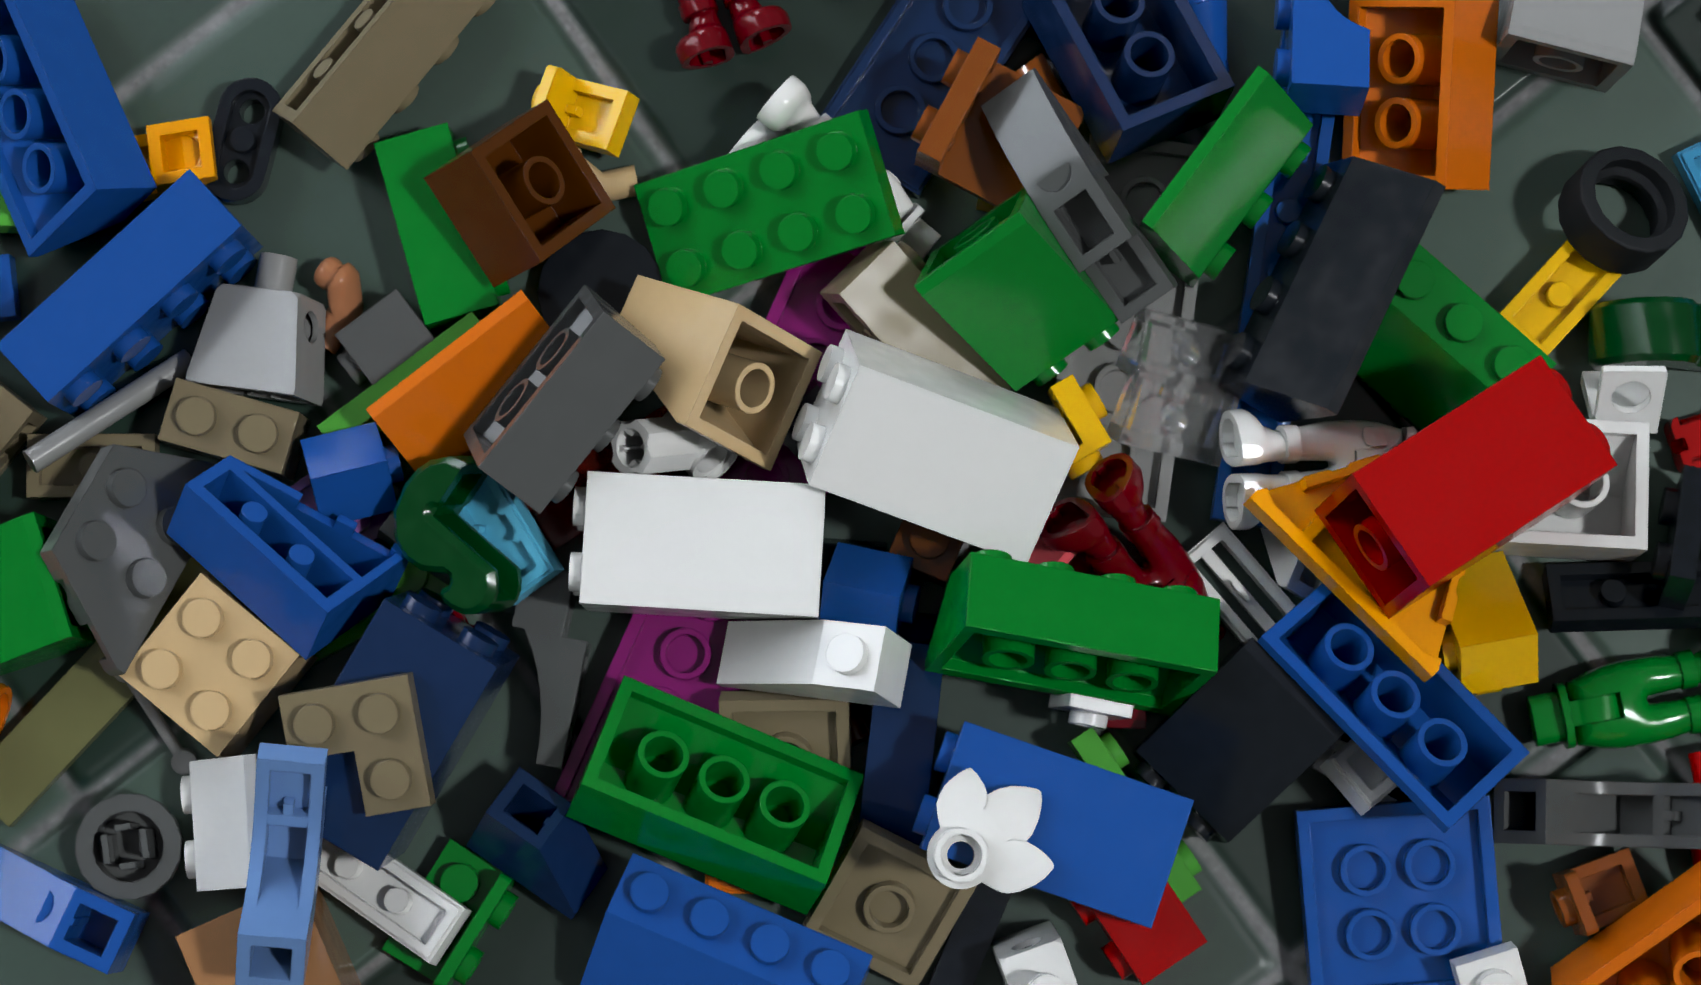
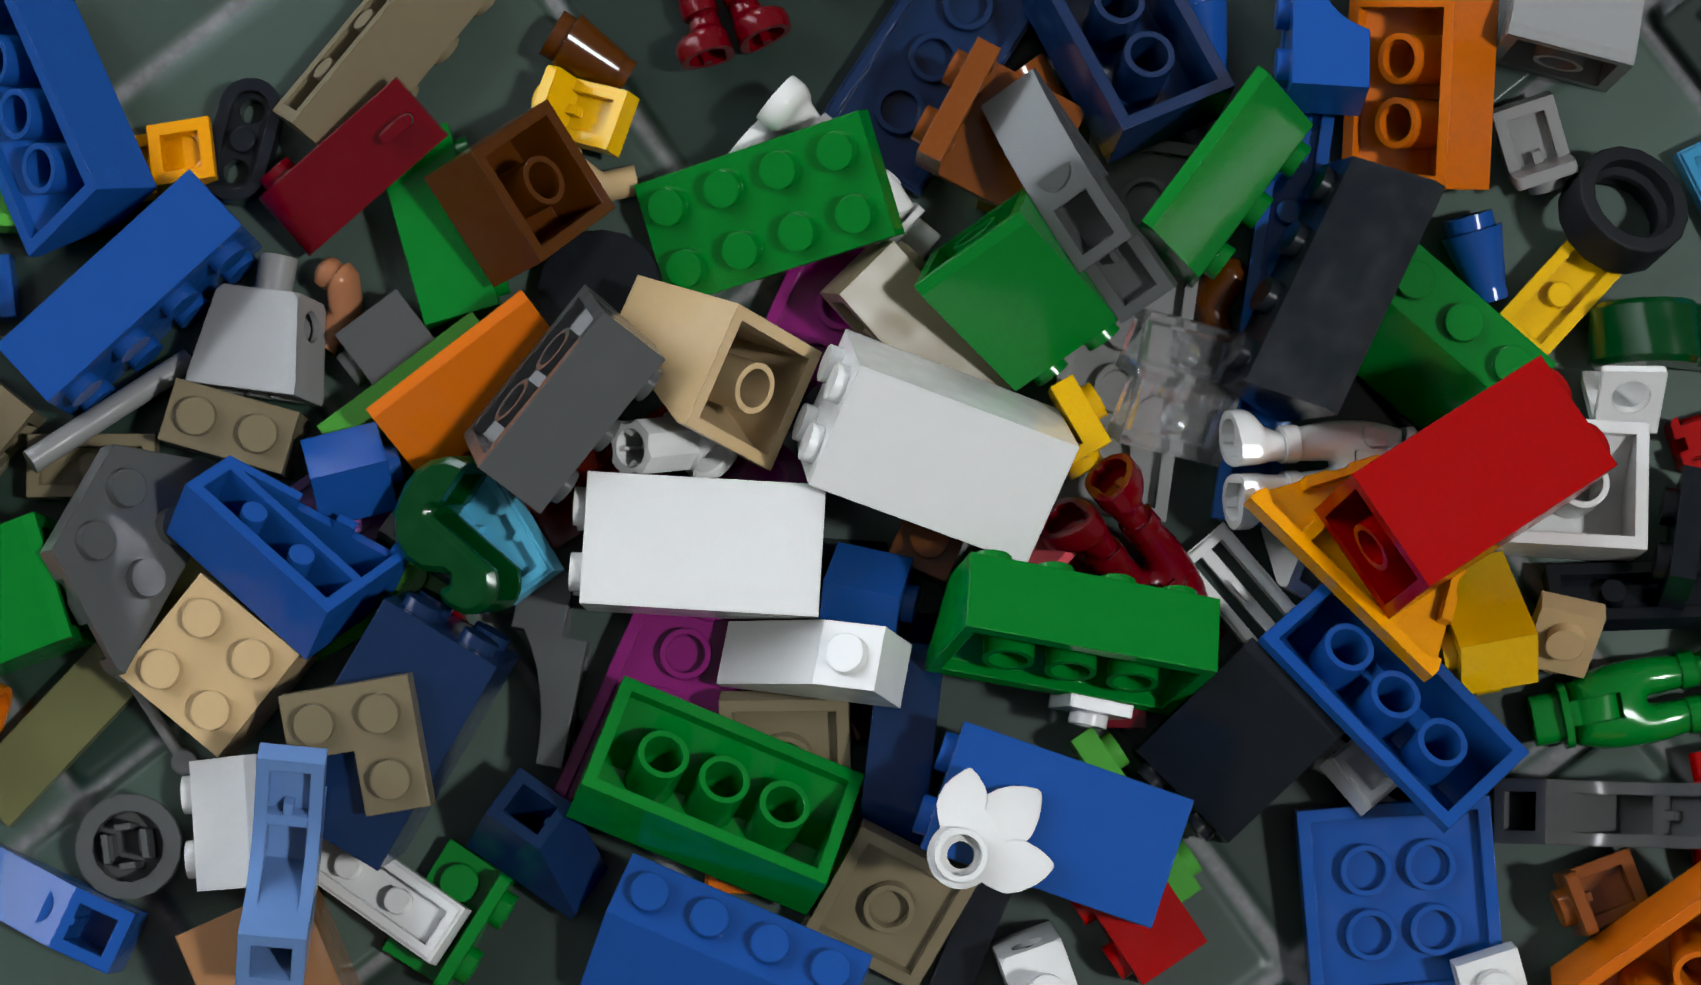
(350, 166): none -> dark red door
(587, 52): none -> reddish brown cone
(1217, 296): none -> reddish brown arm
(1478, 253): none -> blue cone
(1533, 144): none -> light grey bracket
(1567, 633): none -> tan bracket

